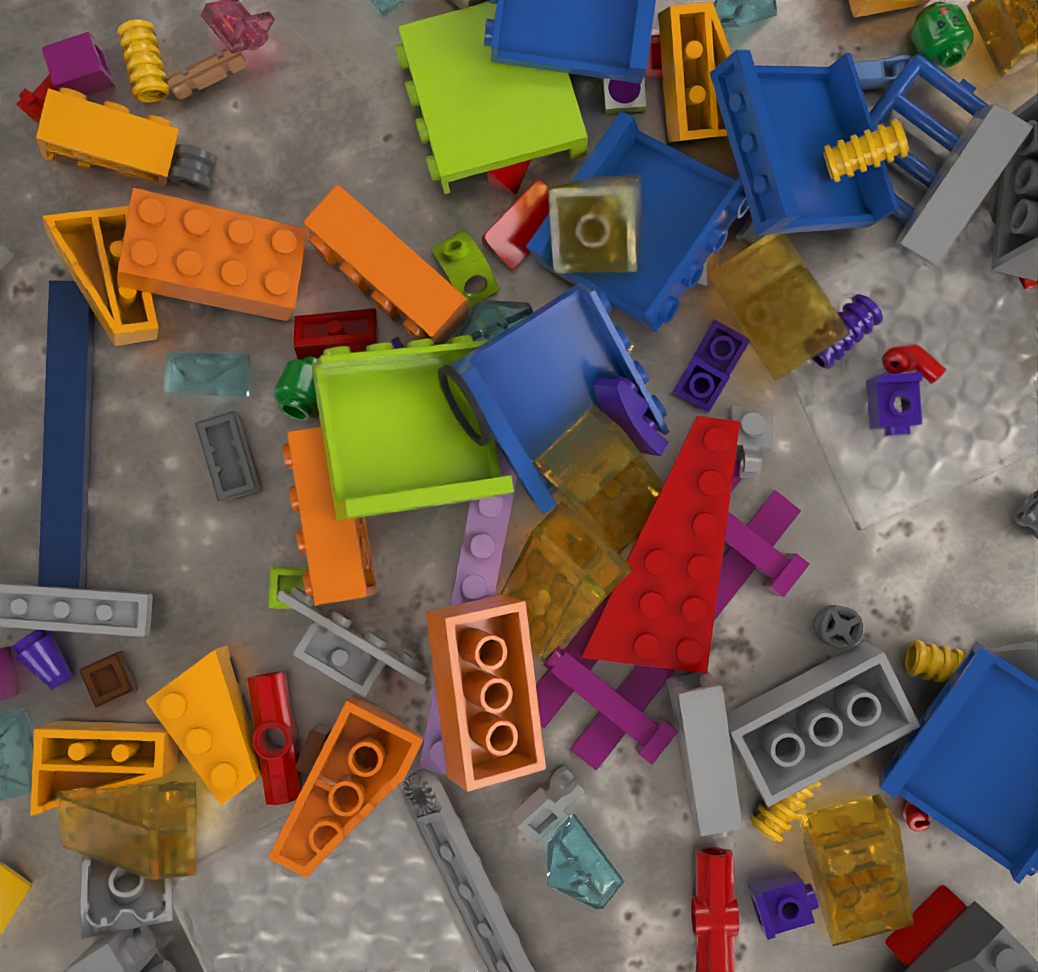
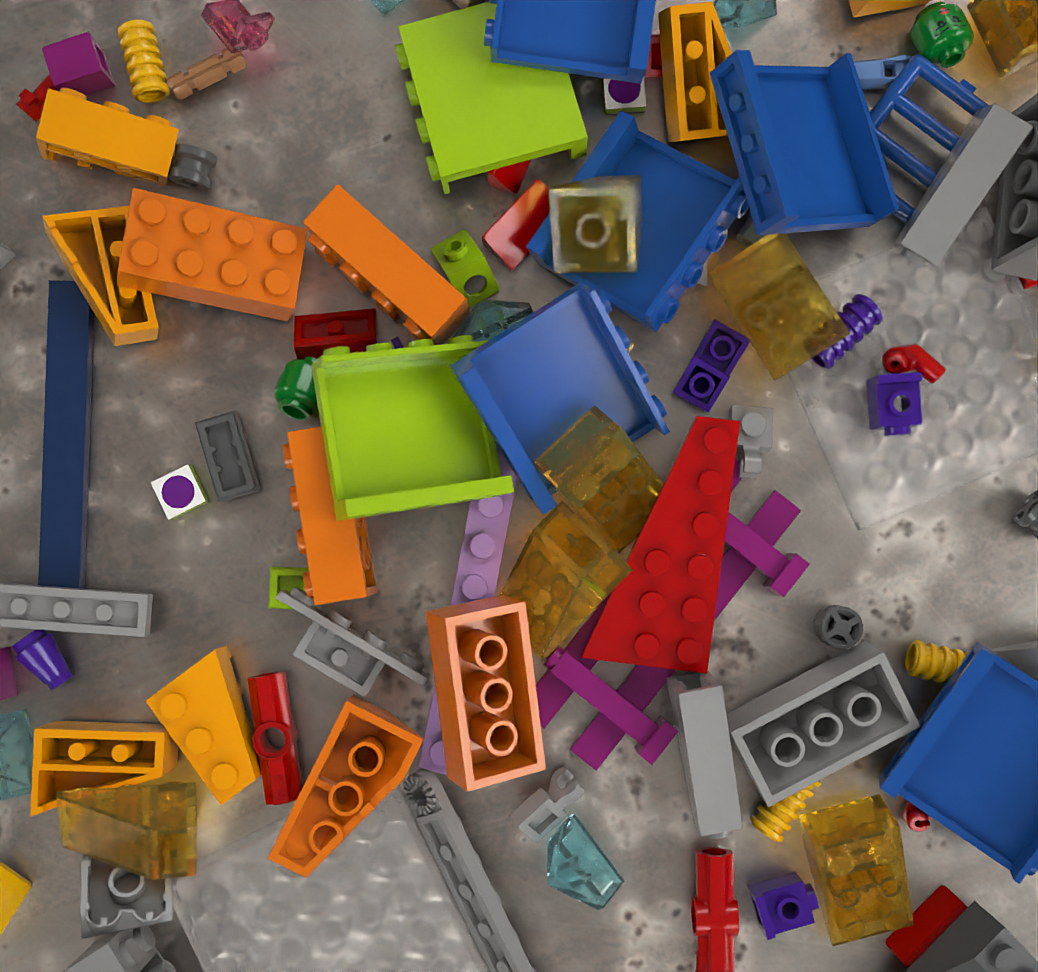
(108, 679): reddish brown tile -> none
(179, 492): none -> tile
(207, 374): clear light blue slope -> none
(312, 747): reddish brown tile -> none
(485, 434): black piece -> none
(626, 408): dark purple slope -> none
(866, 150): yellow piece -> none

